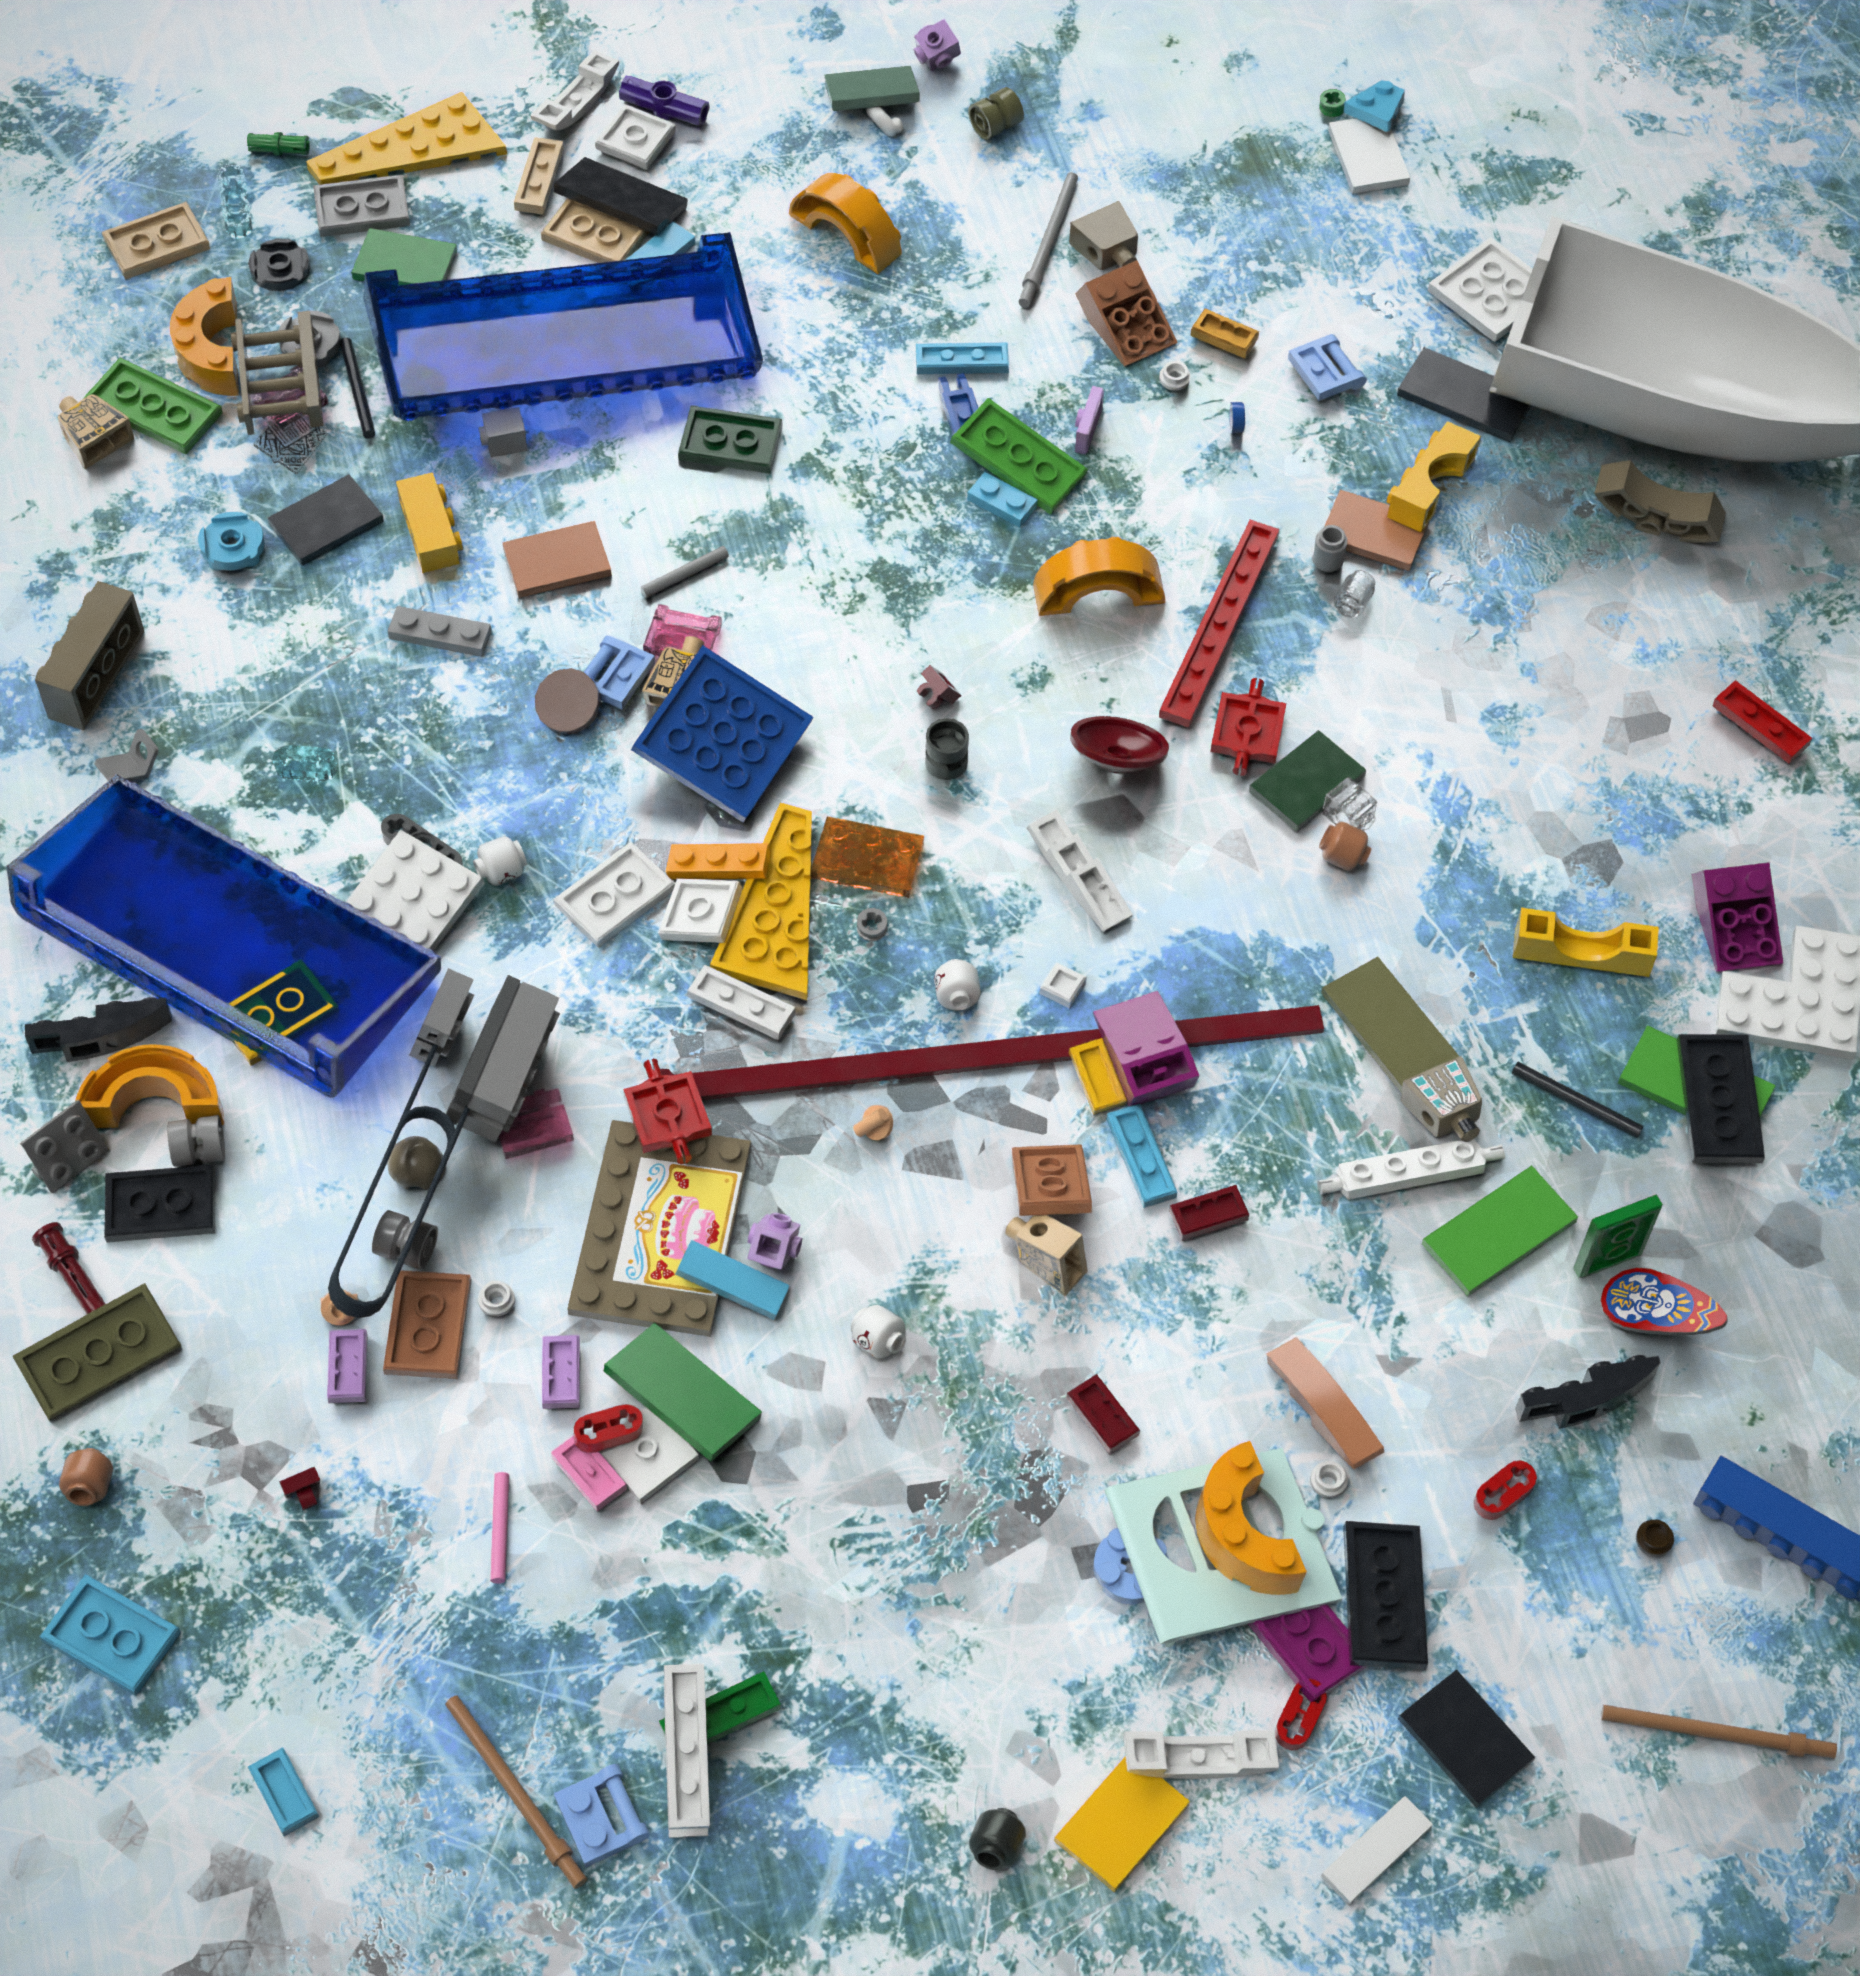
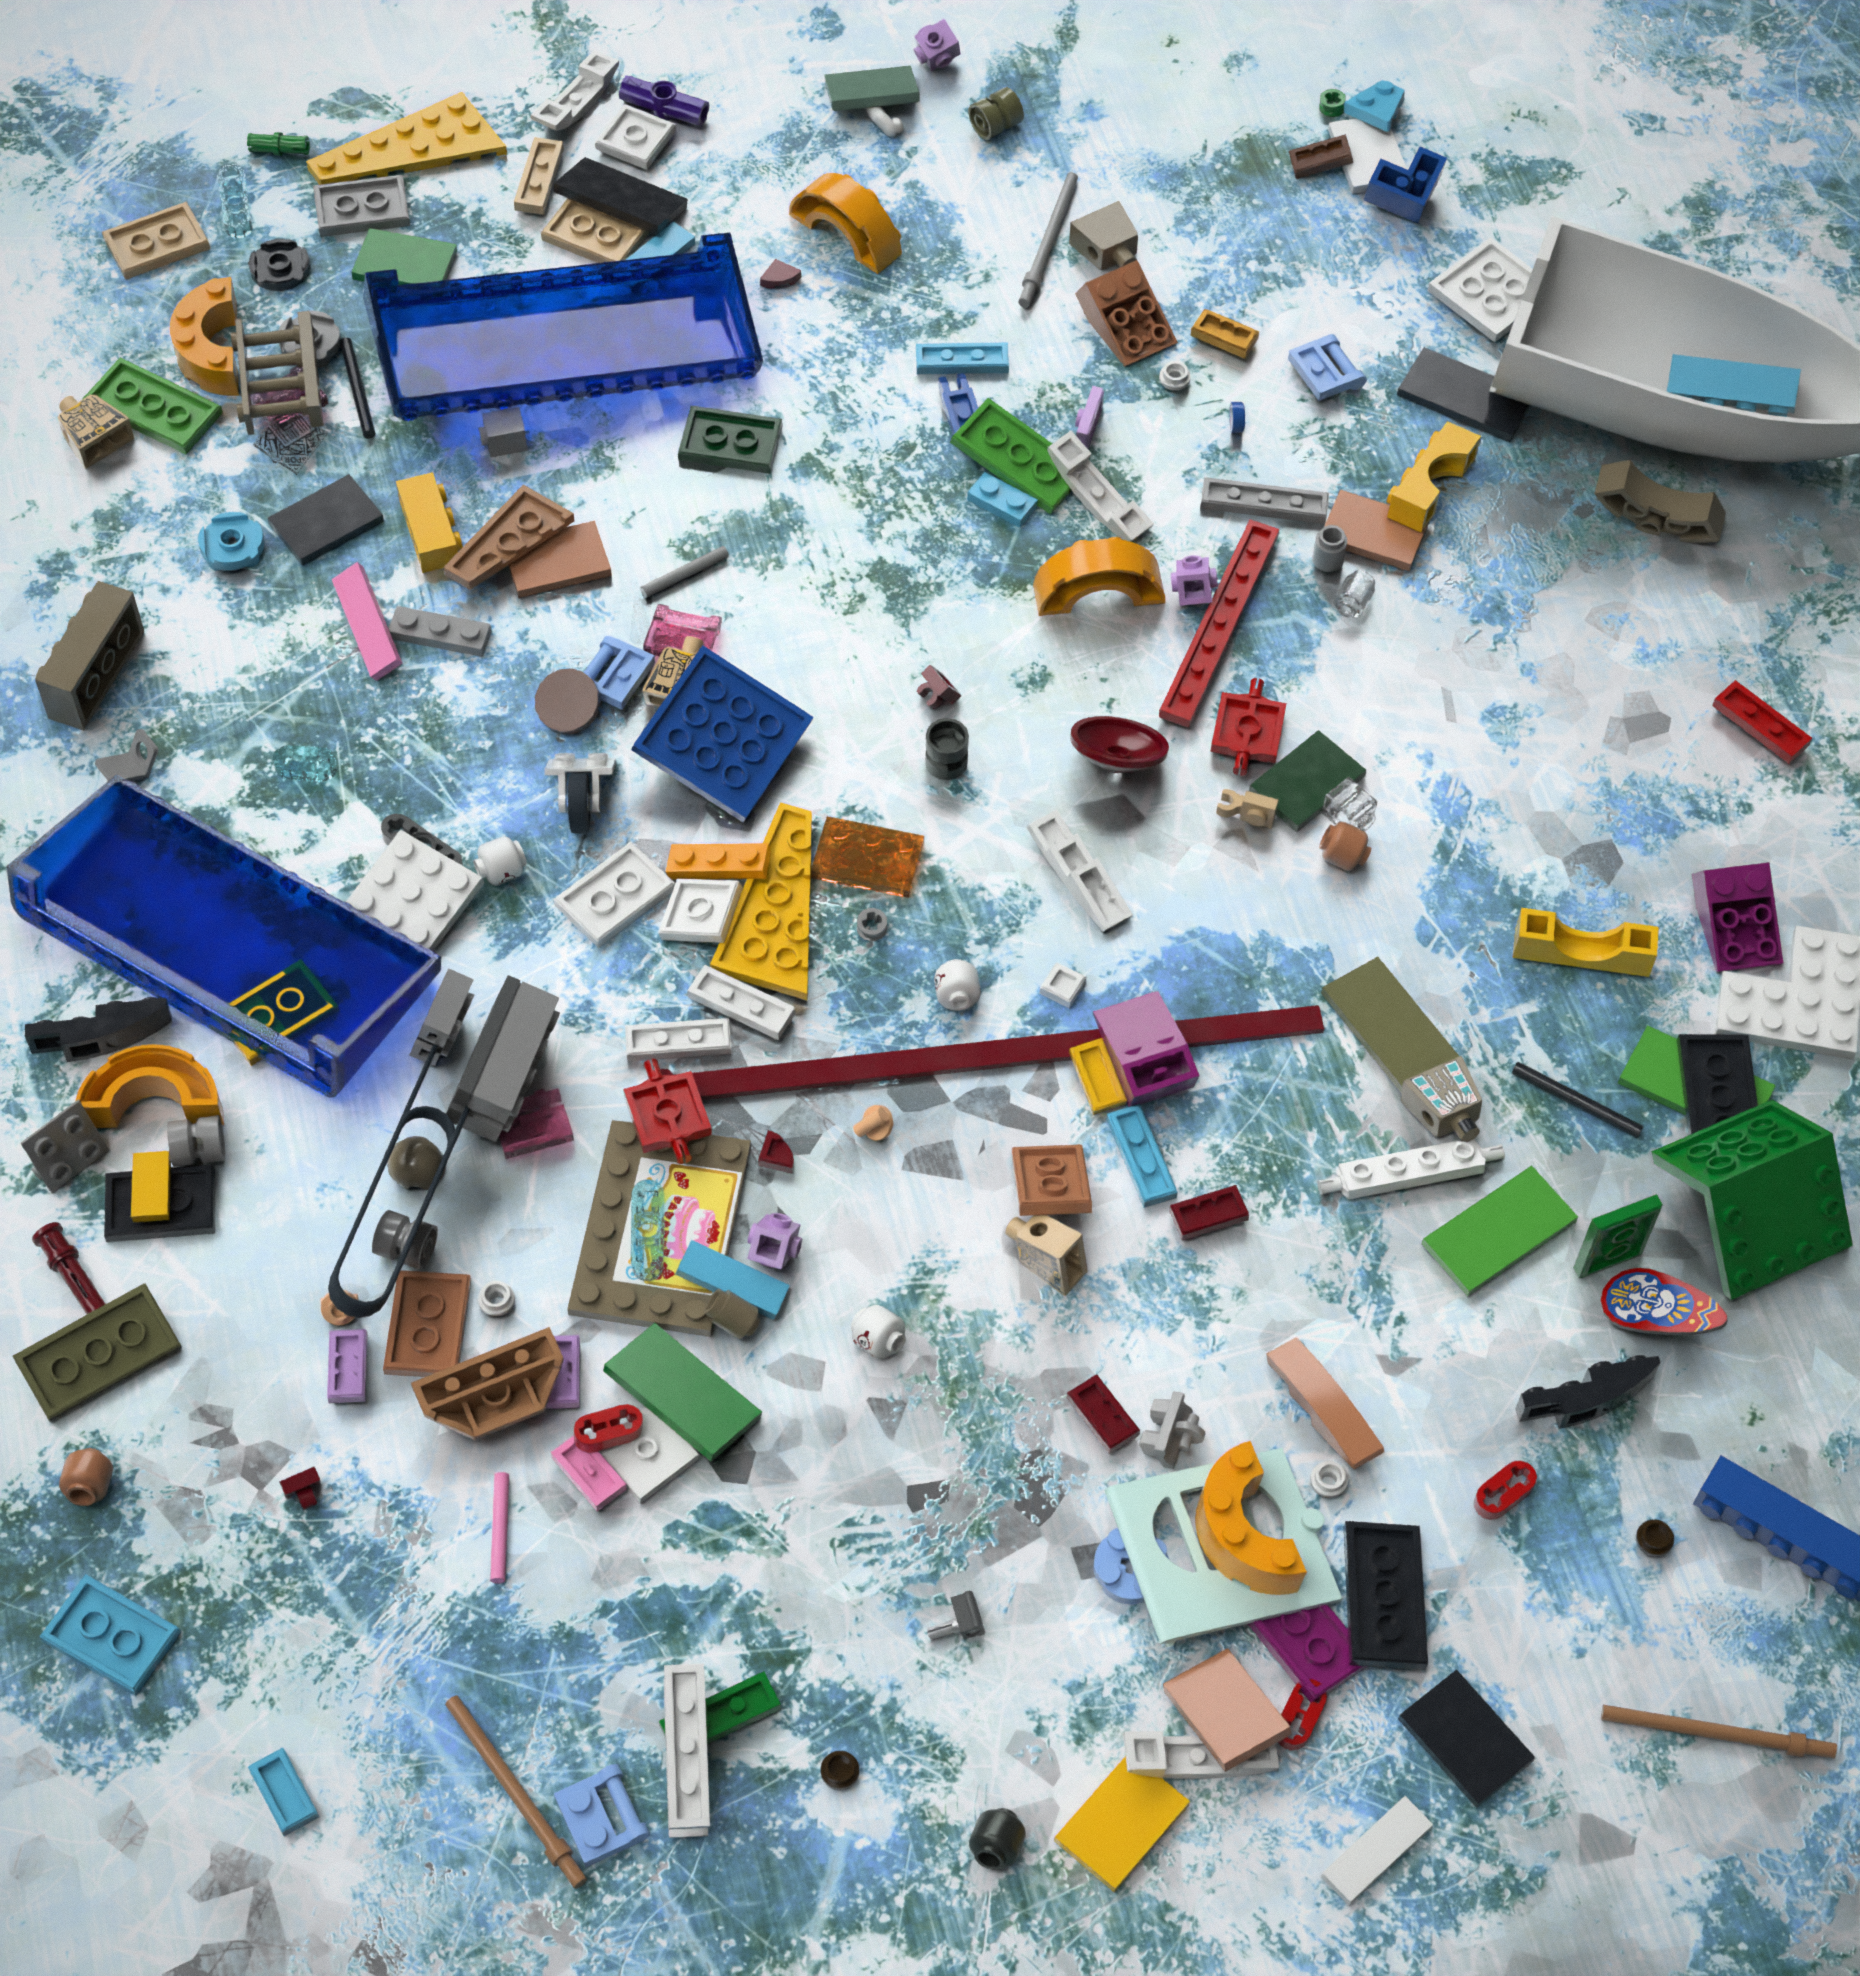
(151, 1186): none -> yellow tile
(367, 621): none -> bright pink tile
(493, 1387): none -> medium nougat wedge
(509, 534): none -> medium nougat wing
(579, 801): none -> plate
(655, 1242): none -> clear light blue beam
(678, 1039): none -> white tile
(732, 1313): none -> dark tan brick
(776, 1154): none -> dark red tile
(780, 274): none -> tile
(839, 1770): none -> dark brown plate
(967, 1619): none -> dark grey piece
(1095, 491): none -> white slope
(1177, 1430): none -> light grey hips
(1194, 580): none -> lavender brick
(1226, 1709): none -> tile
(1252, 807): none -> tan plate
(1264, 500): none -> light grey tile
(1321, 156): none -> reddish brown plate
(1406, 190): none -> blue brick
(1735, 384): none -> medium azure brick
(1766, 1193): none -> green bracket

